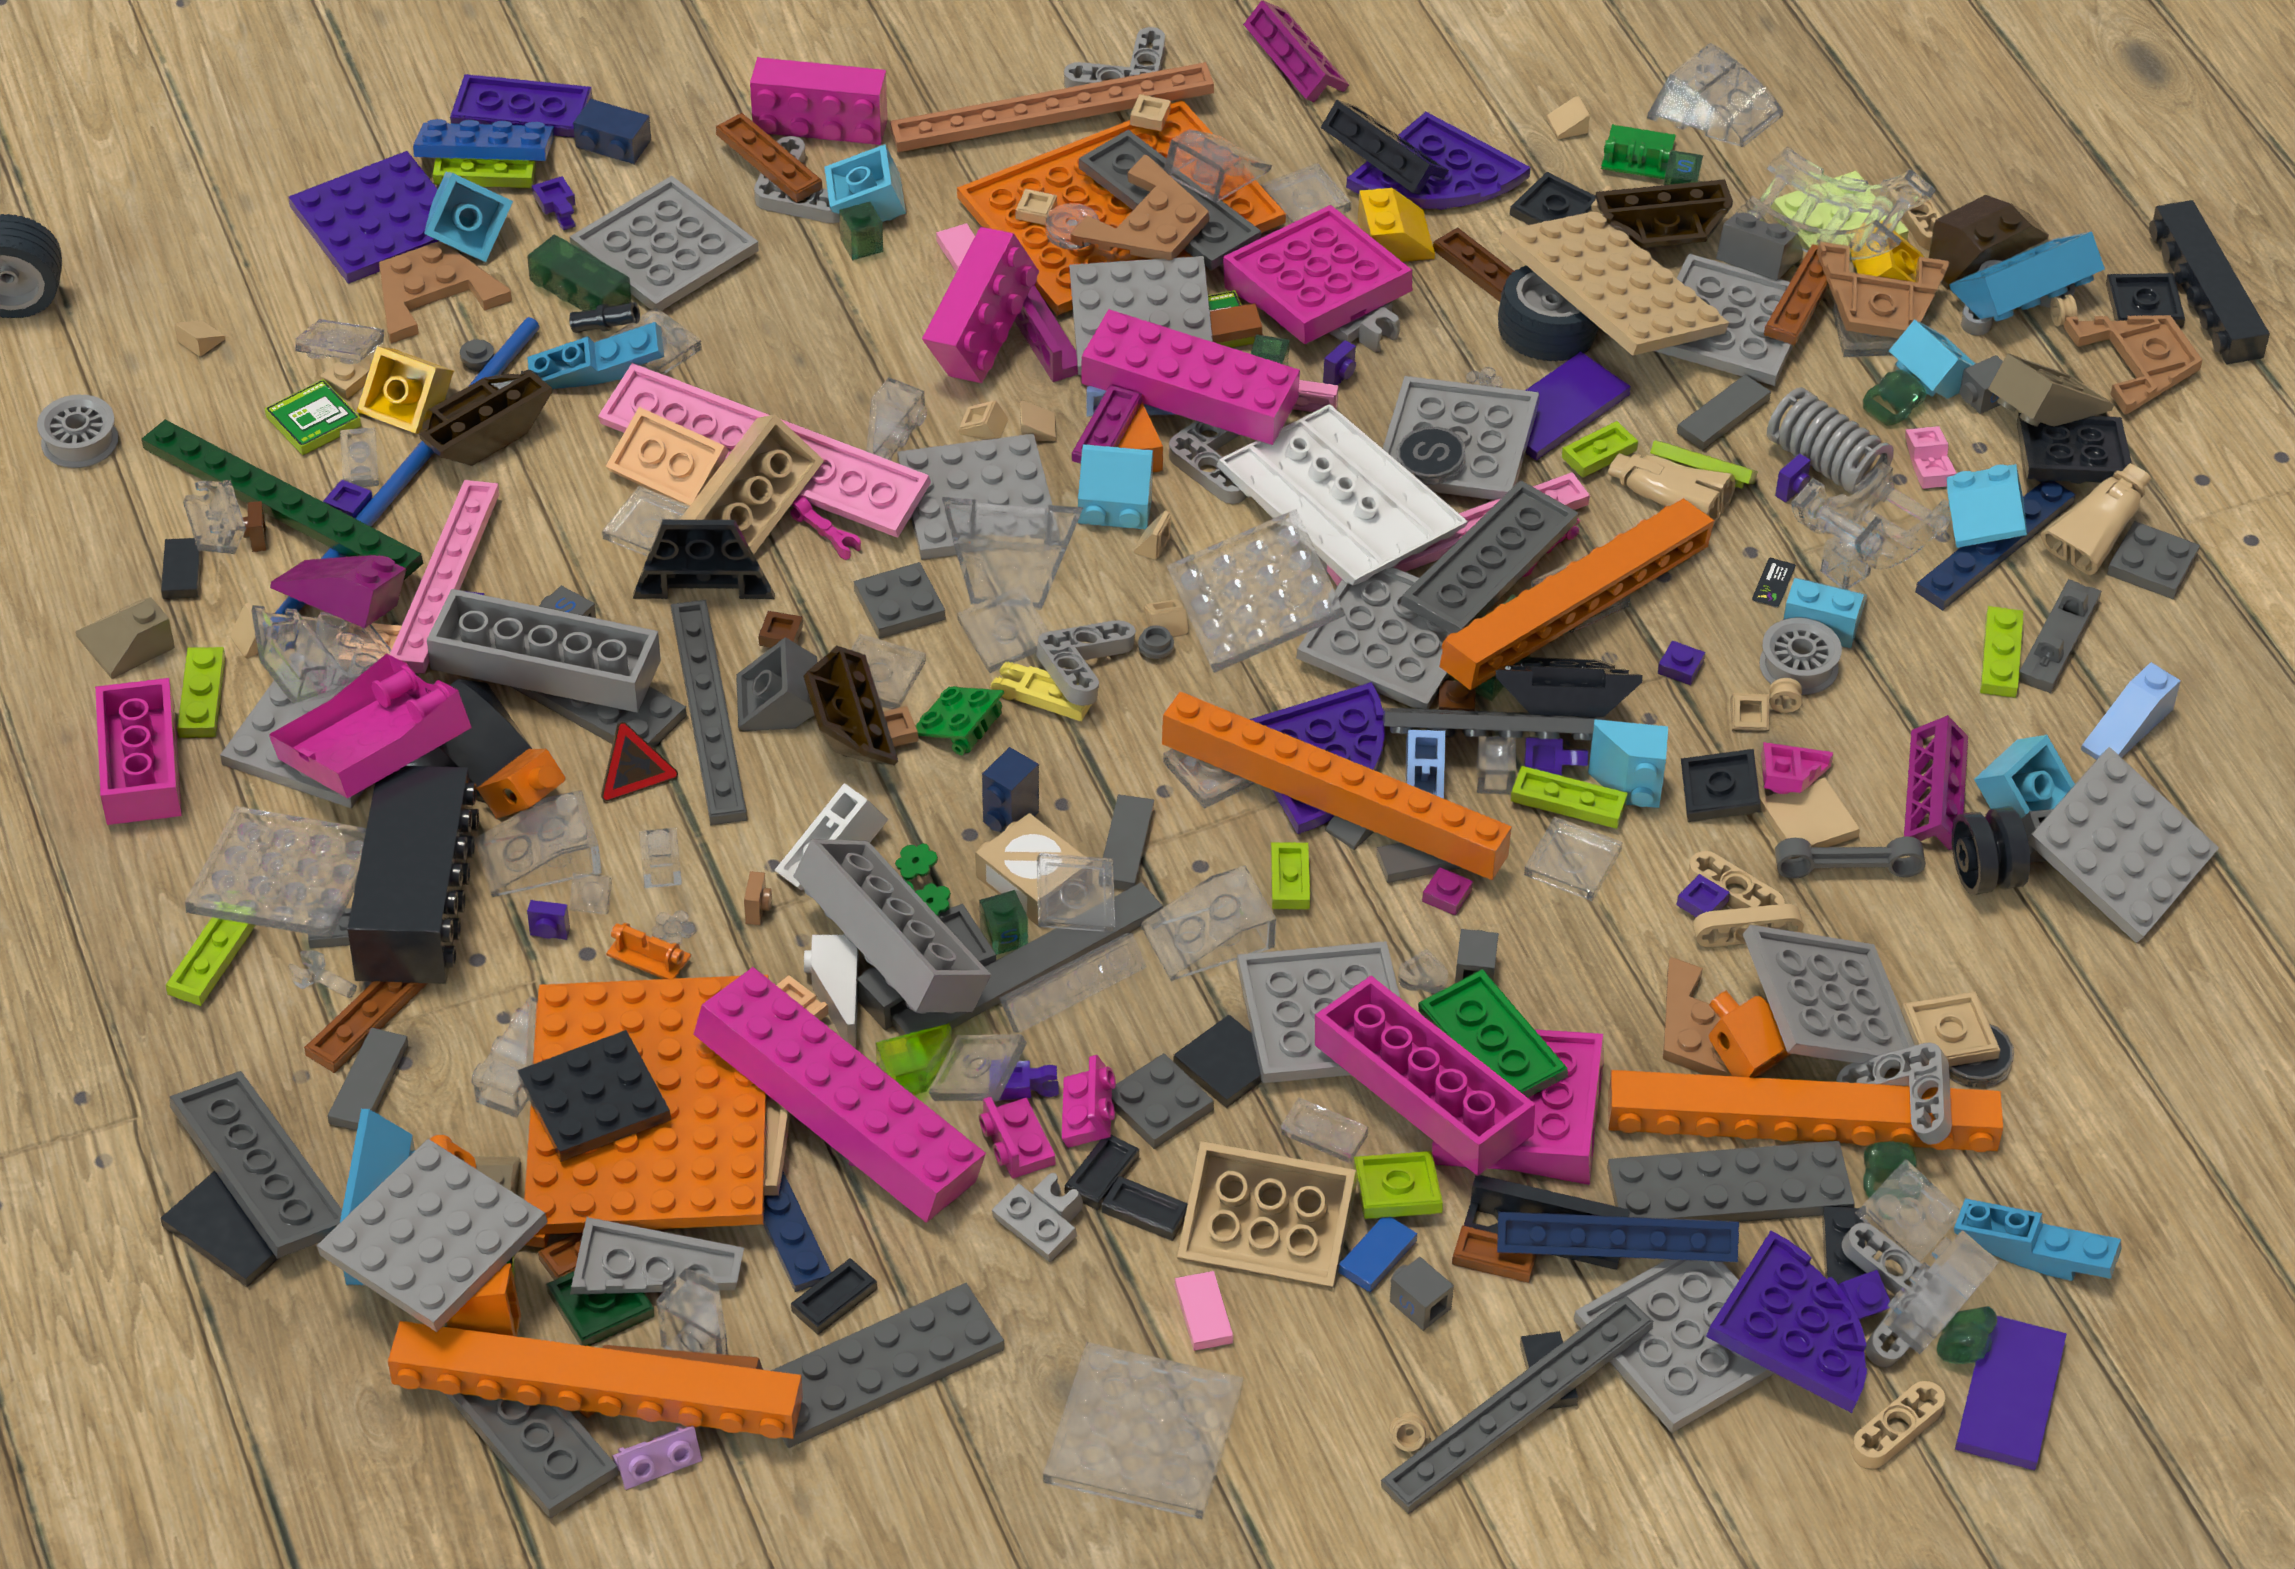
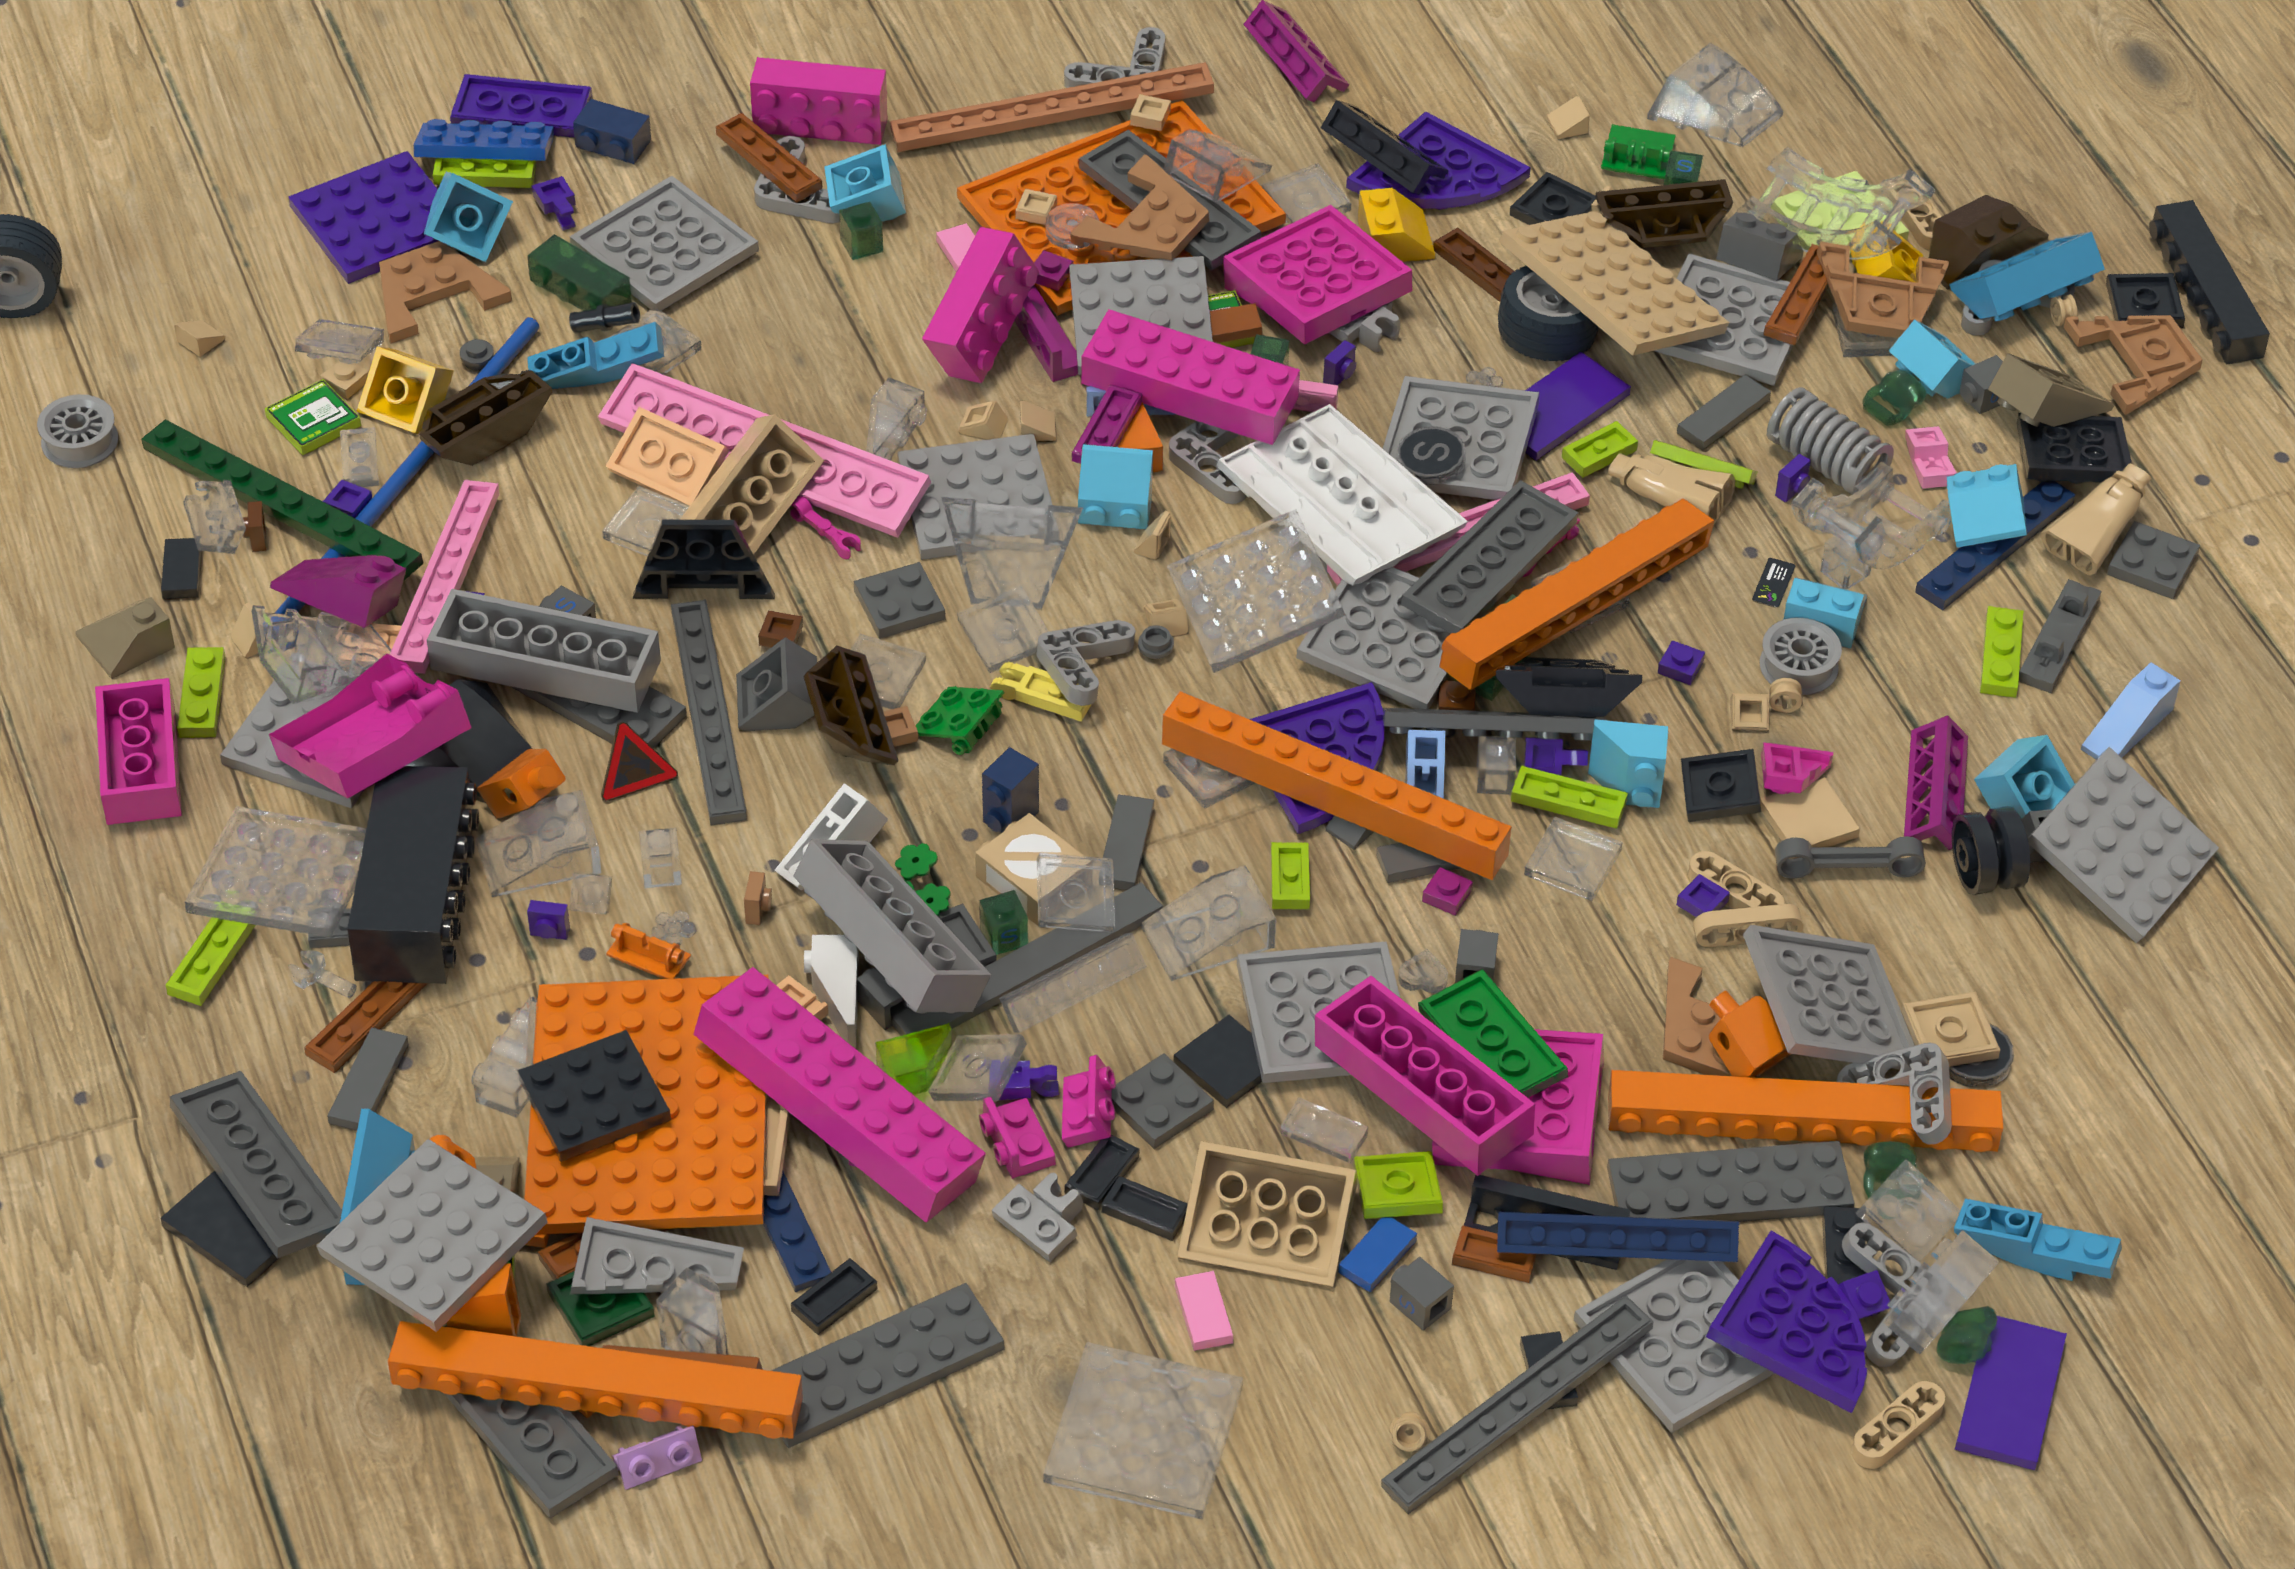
(1052, 270): none -> magenta plate

